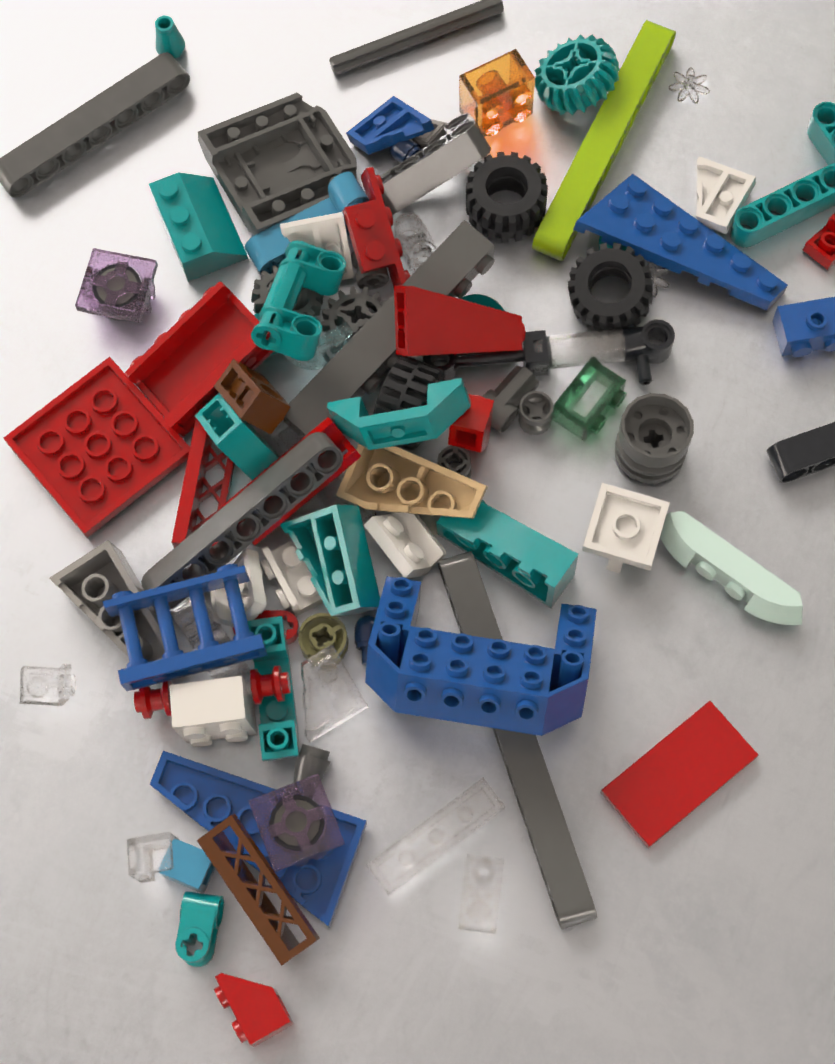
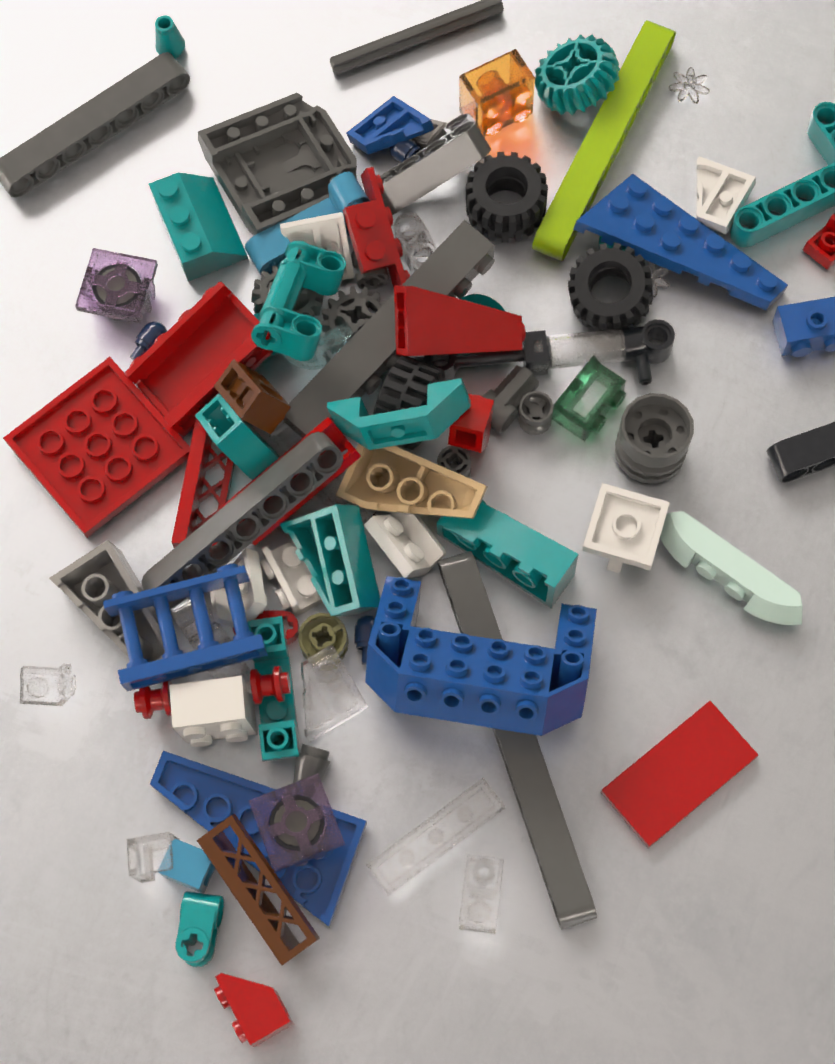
(147, 337): none -> dark blue cylinder

